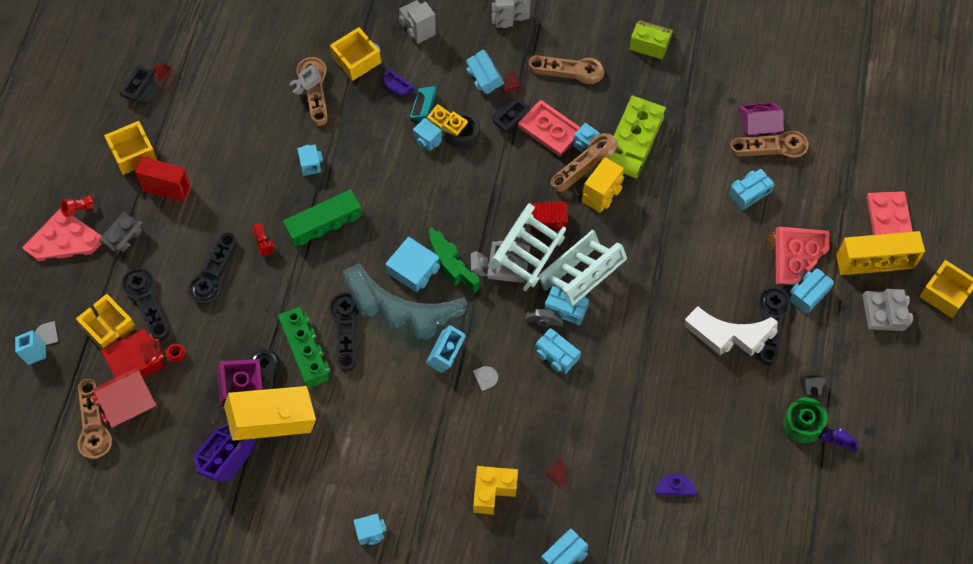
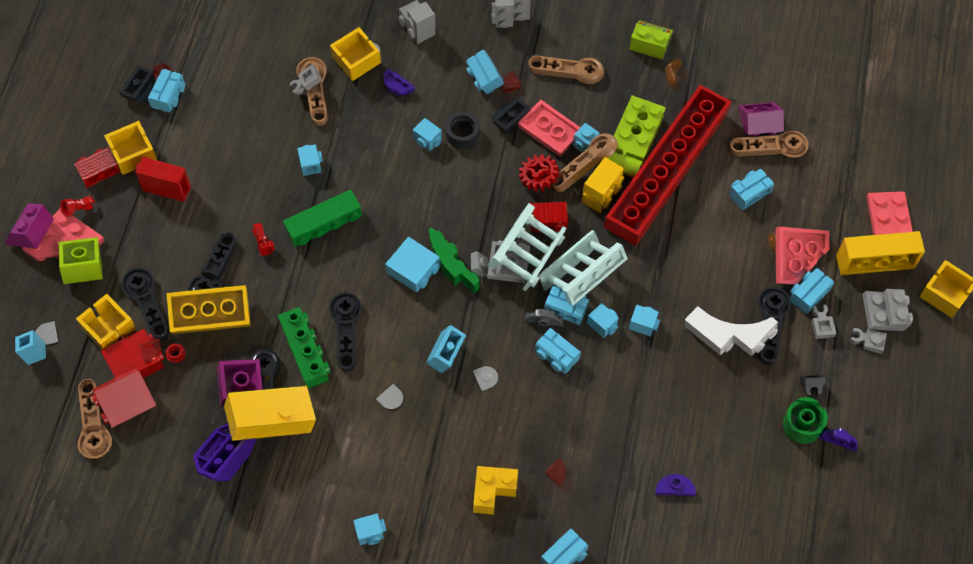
(30, 227): none -> magenta slope
(80, 260): none -> lime slope
(97, 167): none -> red brick
(120, 233): dark grey bracket -> none
(166, 91): none -> medium azure brick
(208, 309): none -> yellow brick
(391, 398): none -> light grey piece
(396, 311): clear light blue arch -> none
(423, 103): teal slope -> none
(447, 121): yellow slope -> none
(539, 172): none -> red gear
(603, 320): none -> medium azure brick
(644, 320): none -> medium azure brick
(667, 165): none -> red brick
(671, 70): none -> clear orange arm
(823, 325): none -> light grey plate
(871, 340): none -> light grey plate

